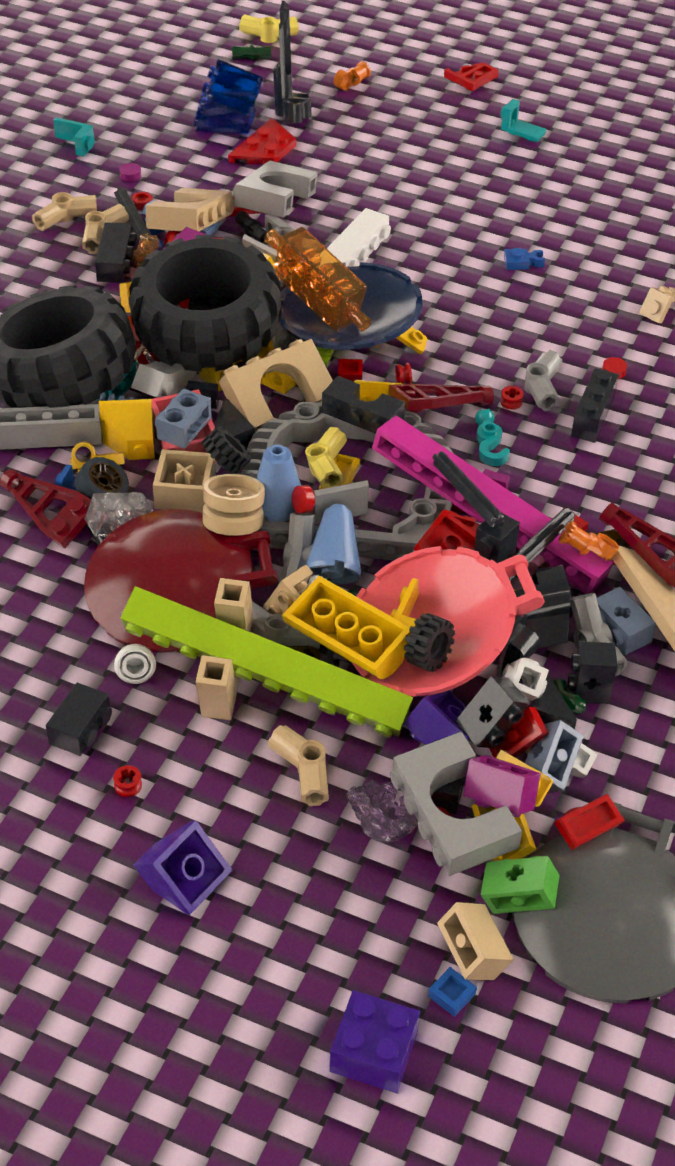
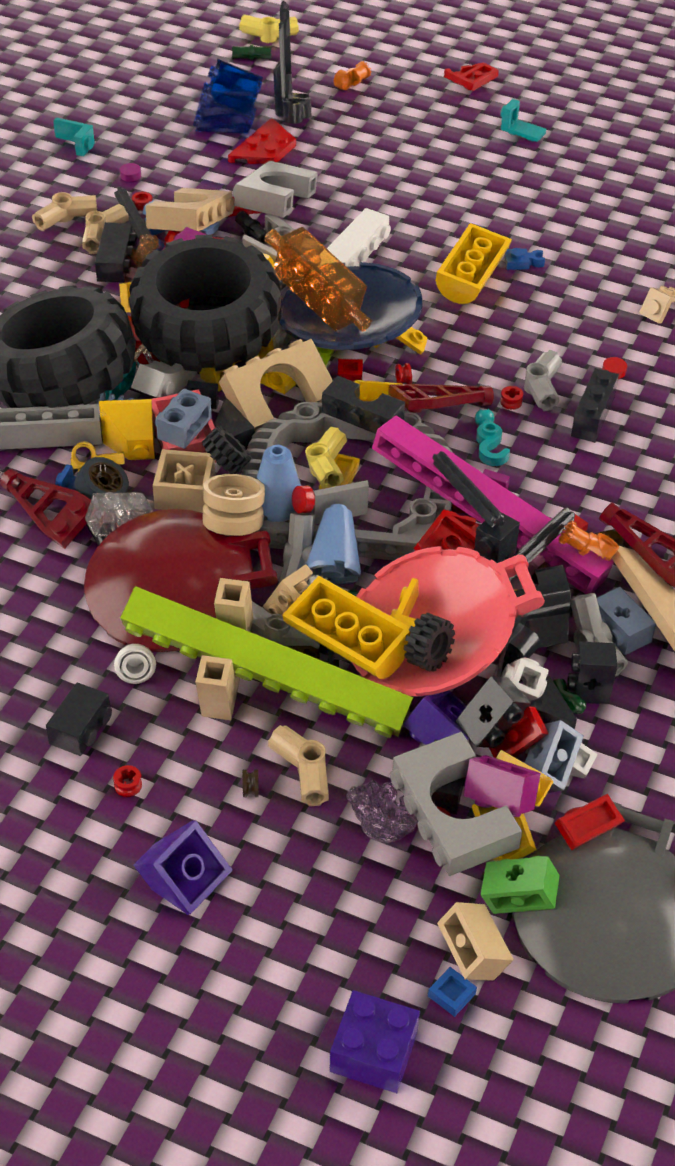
(250, 783): none -> dark brown bush
(470, 264): none -> yellow brick

